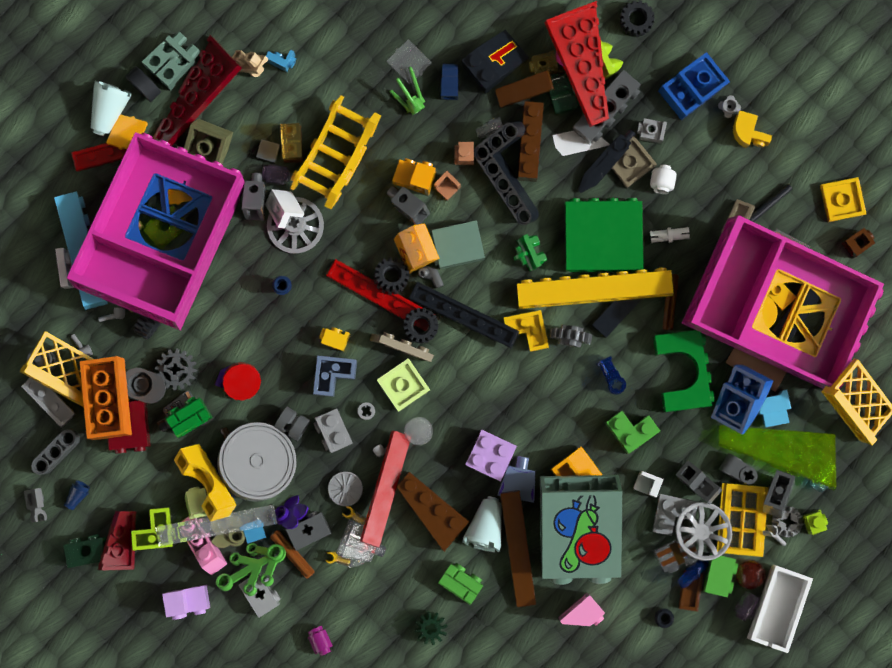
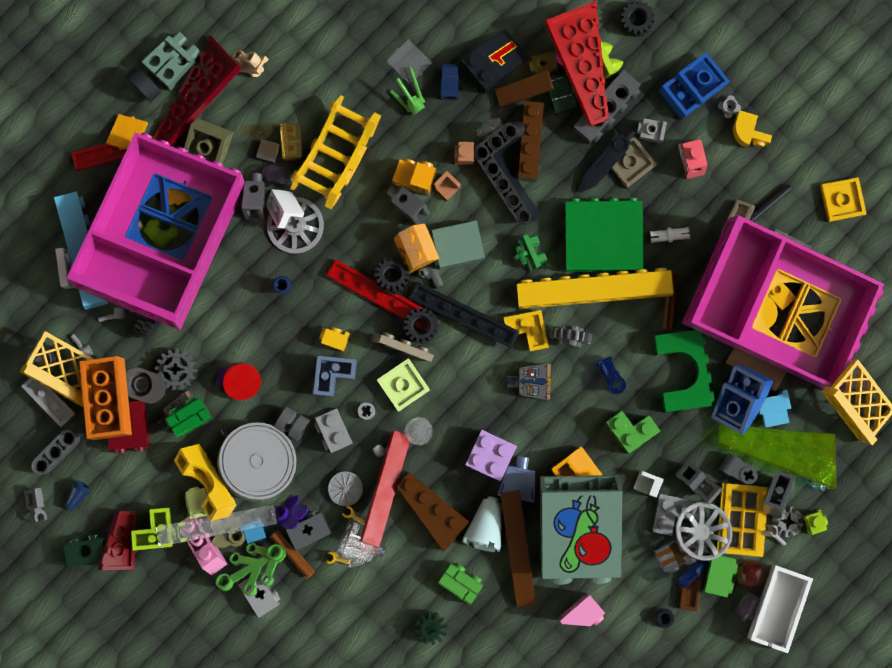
(107, 106): light aqua cone -> none
(182, 601): lavender brick -> none
(277, 60): dark azure bracket -> none
(320, 641): magenta brick -> none
(532, 381): none -> torso
(571, 143): white sticker -> none
(614, 315): black tile -> none
(663, 179): white head -> none
(692, 158): none -> coral torso
(853, 248): reddish brown brick -> none

